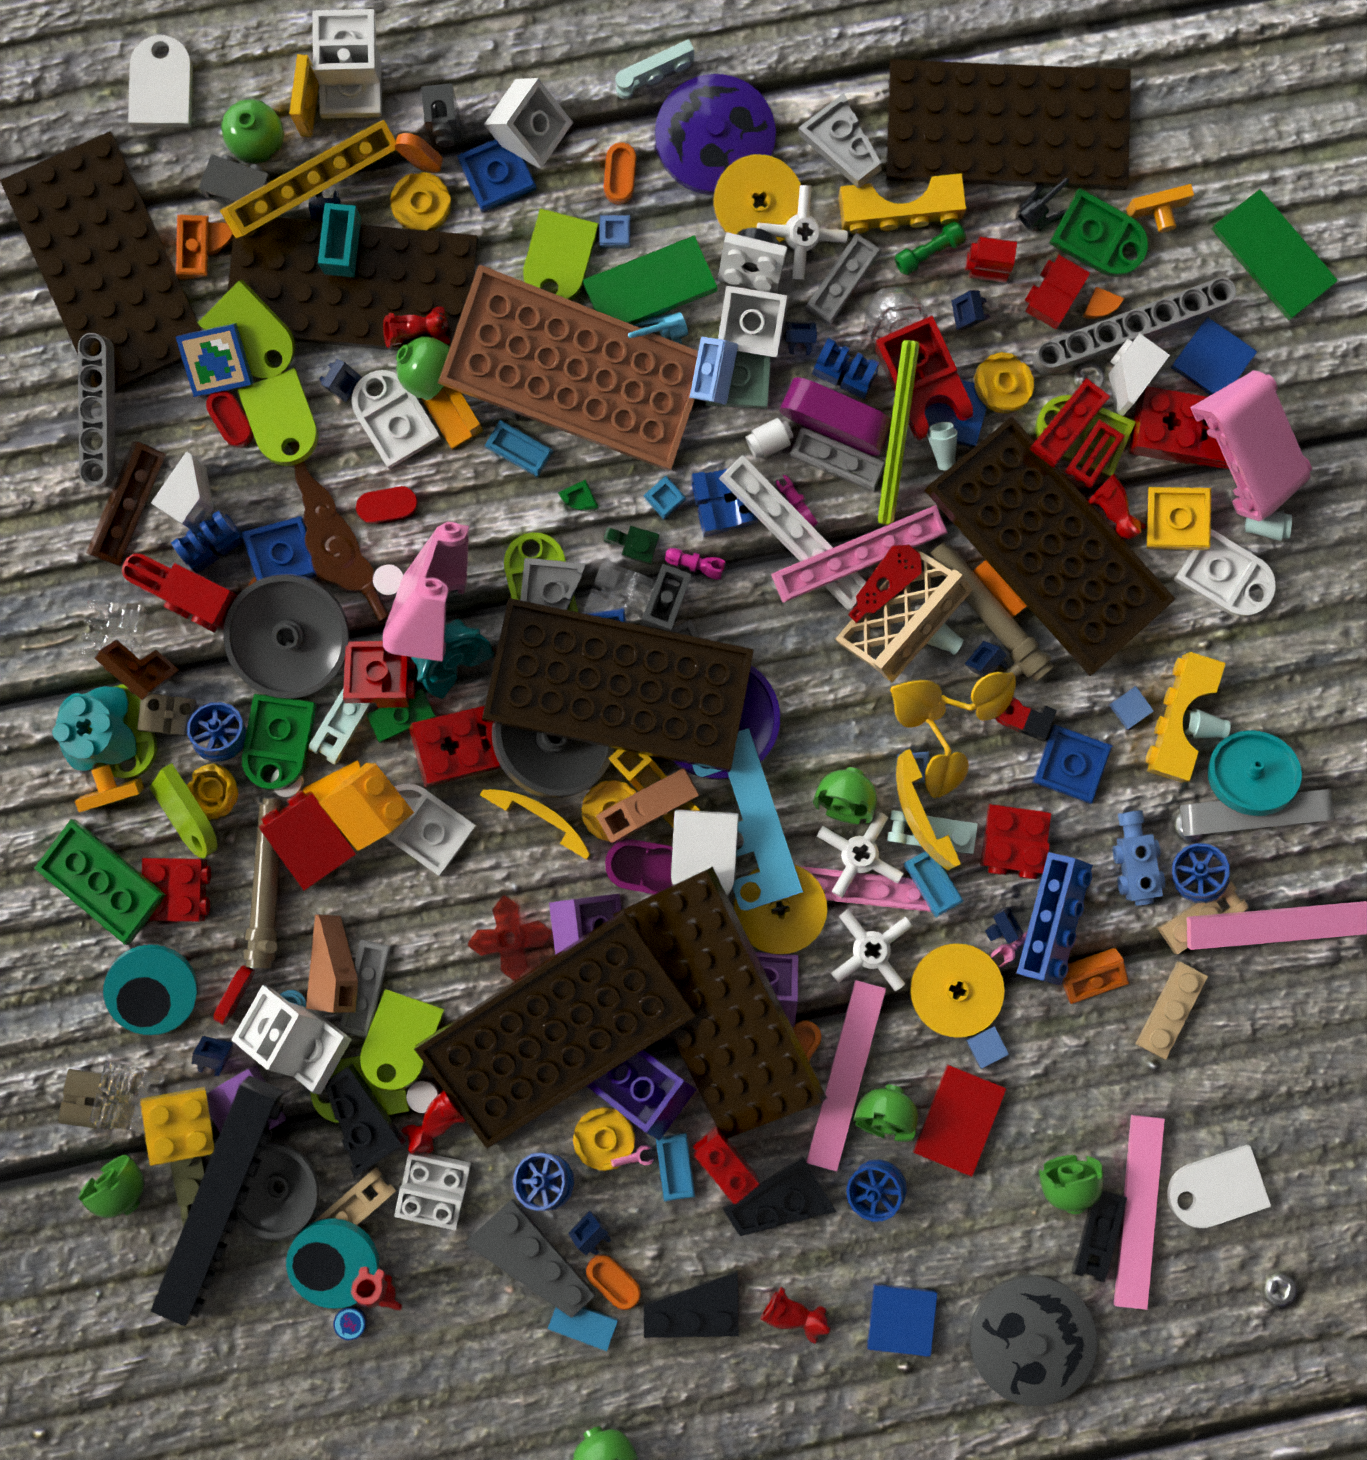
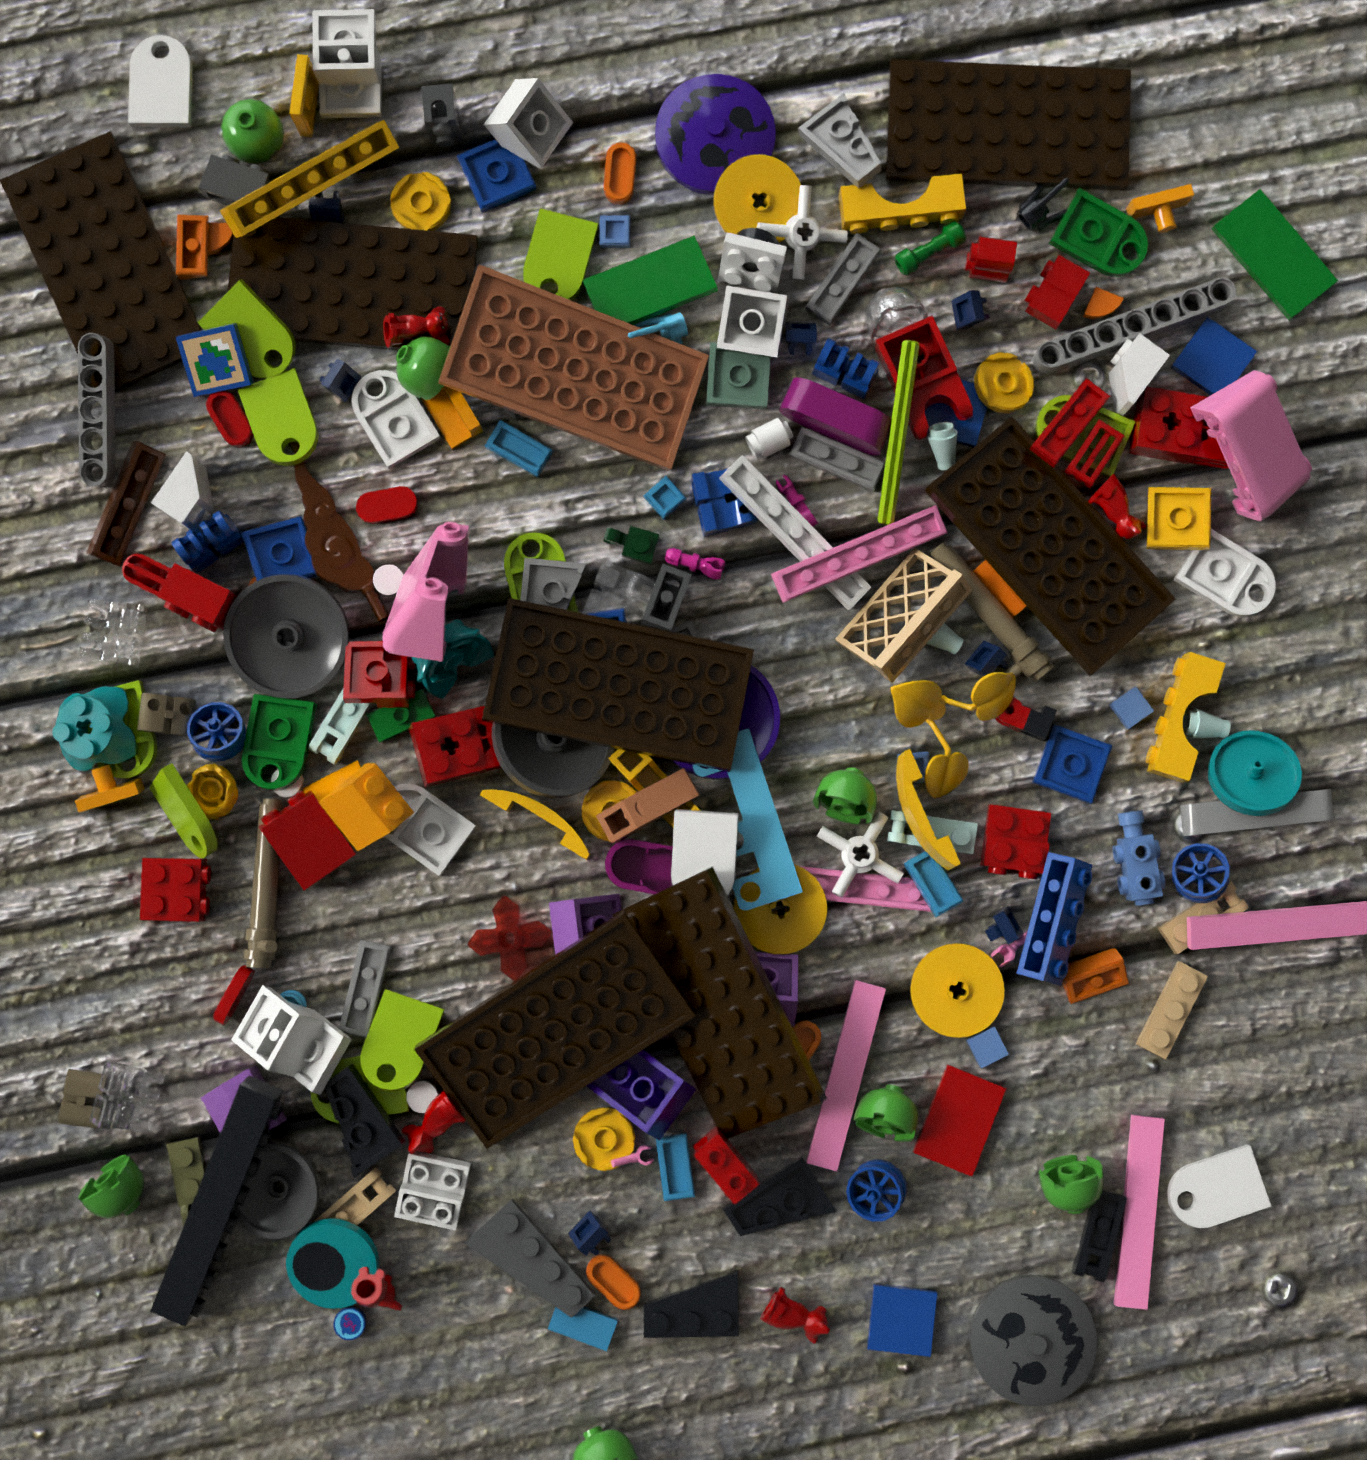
(100, 881): green tile -> none
(139, 676): reddish brown plate -> none
(150, 989): teal piece -> none
(177, 1126): yellow brick -> none
(211, 1054): dark blue tile -> none
(332, 970): nougat slope -> none
(339, 240): teal piece -> none
(418, 152): orange tile -> none
(543, 1181): blue wheel -> none
(579, 497): green tile -> none
(654, 68): light aqua plate -> none
(713, 370): light blue slope -> none
(881, 960): white bar -> none
(894, 573): red piece -> none
(1274, 527): light aqua cone -> none

